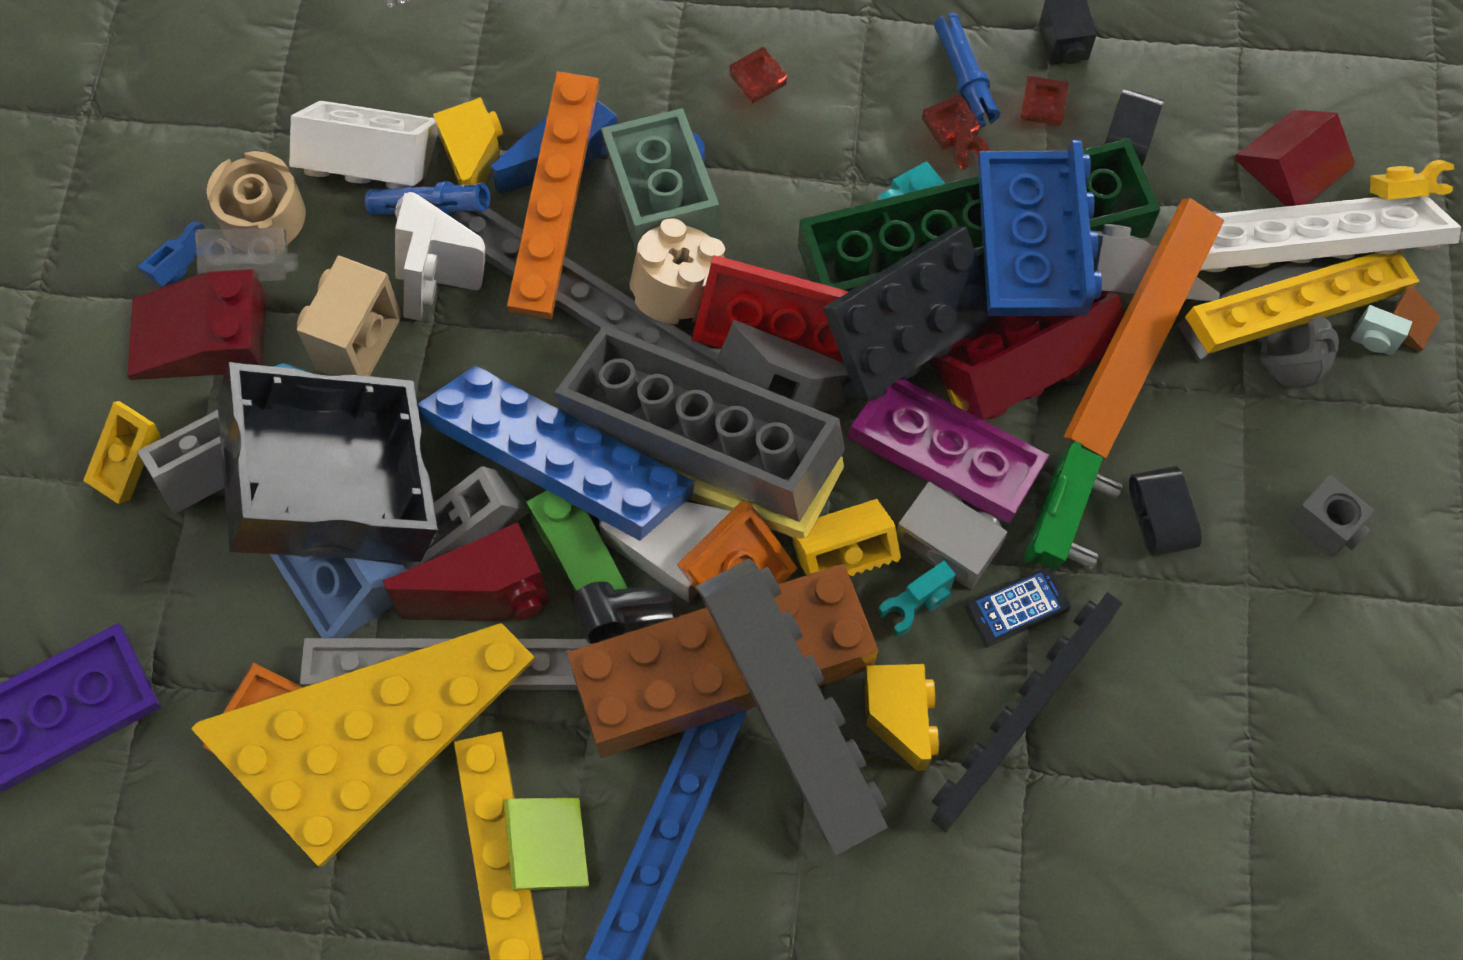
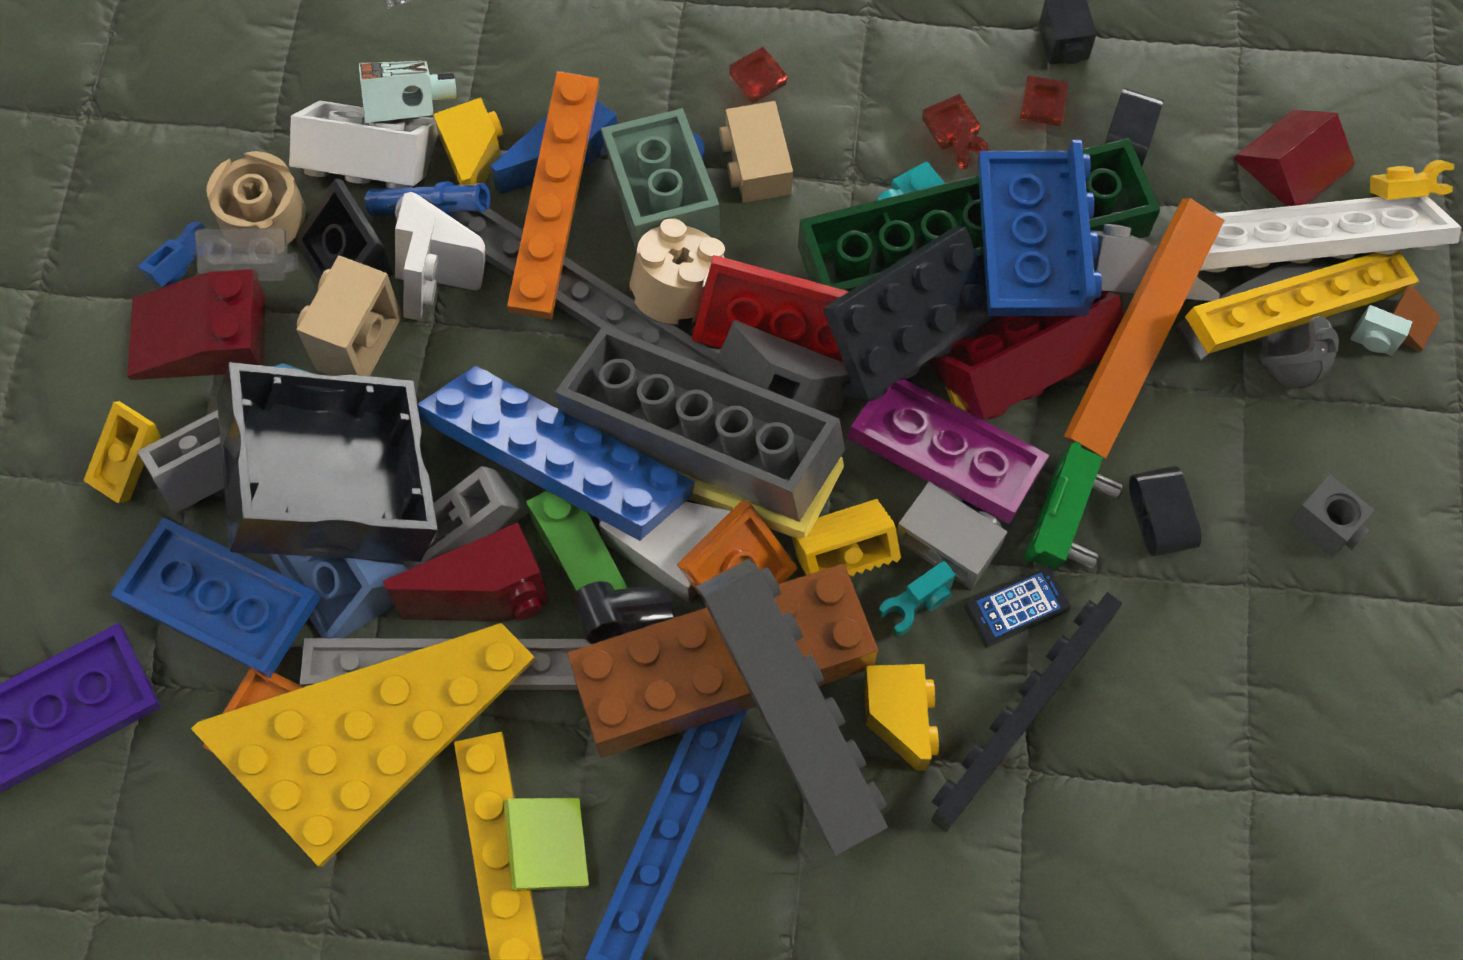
(216, 597): none -> blue plate
(342, 230): none -> black slope
(385, 95): none -> light aqua torso
(757, 152): none -> tan brick
(972, 82): blue pin -> none

